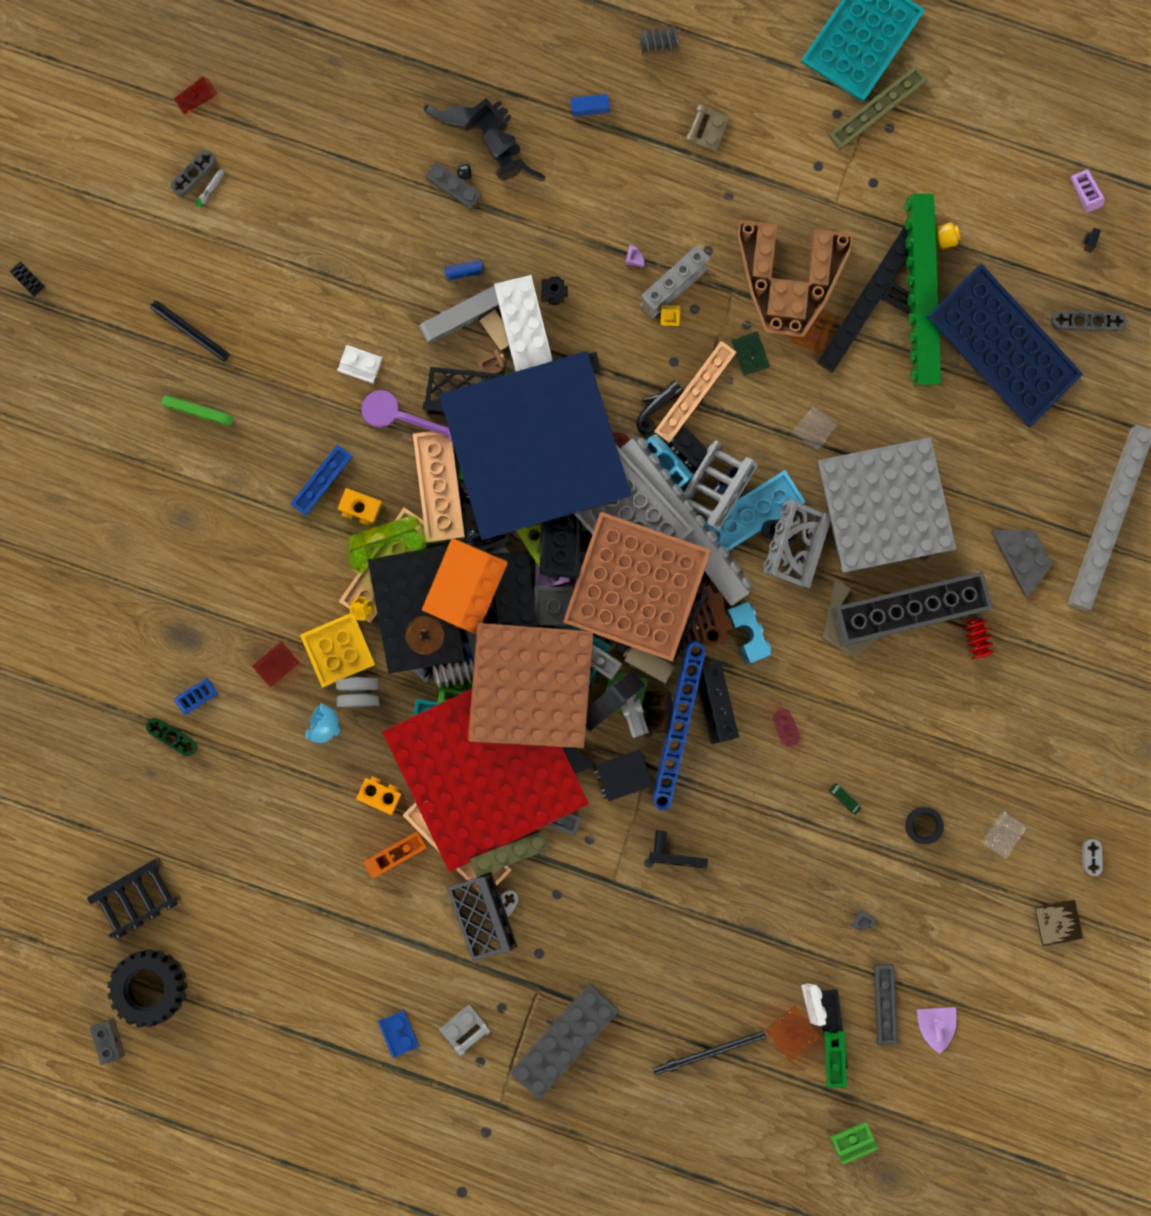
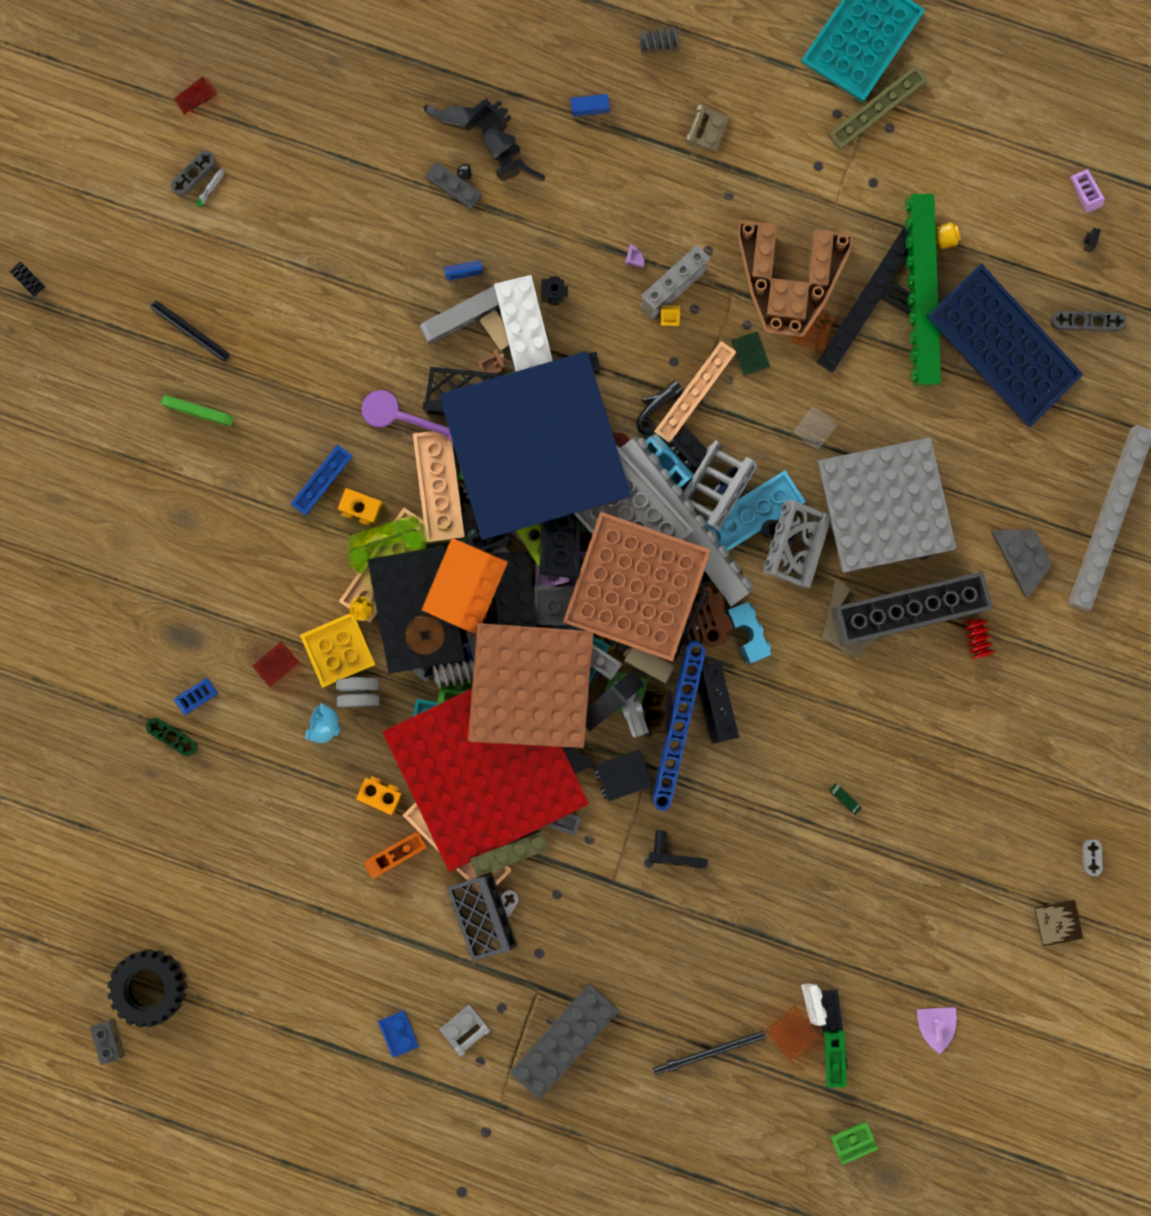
(118, 889): black fence -> none
(359, 364): white plate -> none
(787, 727): clear pink plate -> none
(863, 921): dark grey tile -> none
(885, 1004): dark grey tile -> none
(924, 840): black tyre -> none
(1004, 835): clear plate -> none

